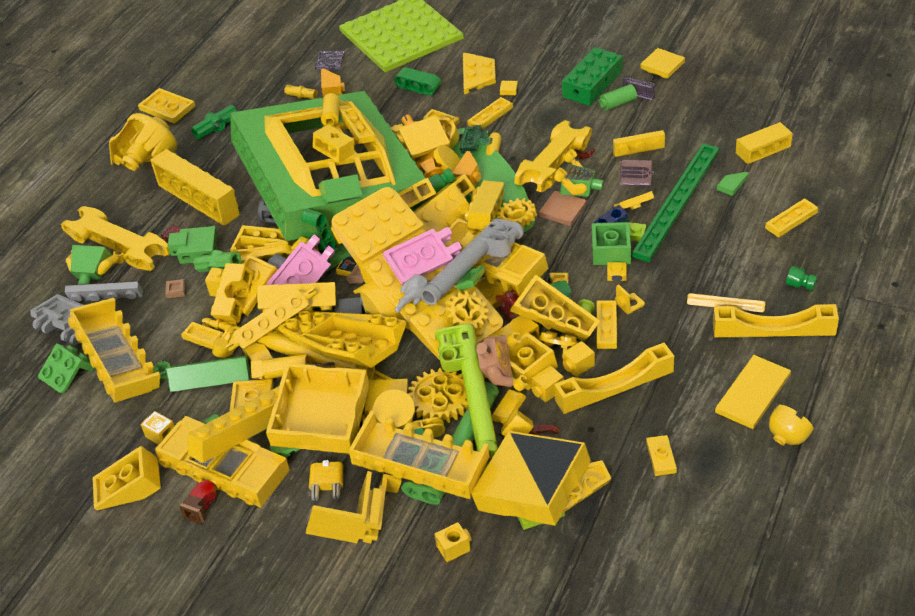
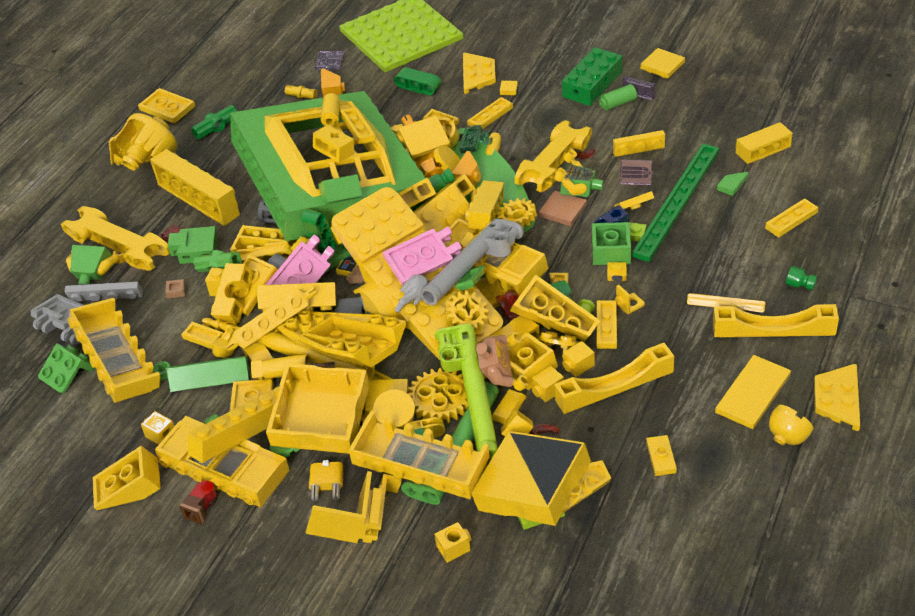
(838, 395): none -> yellow wing

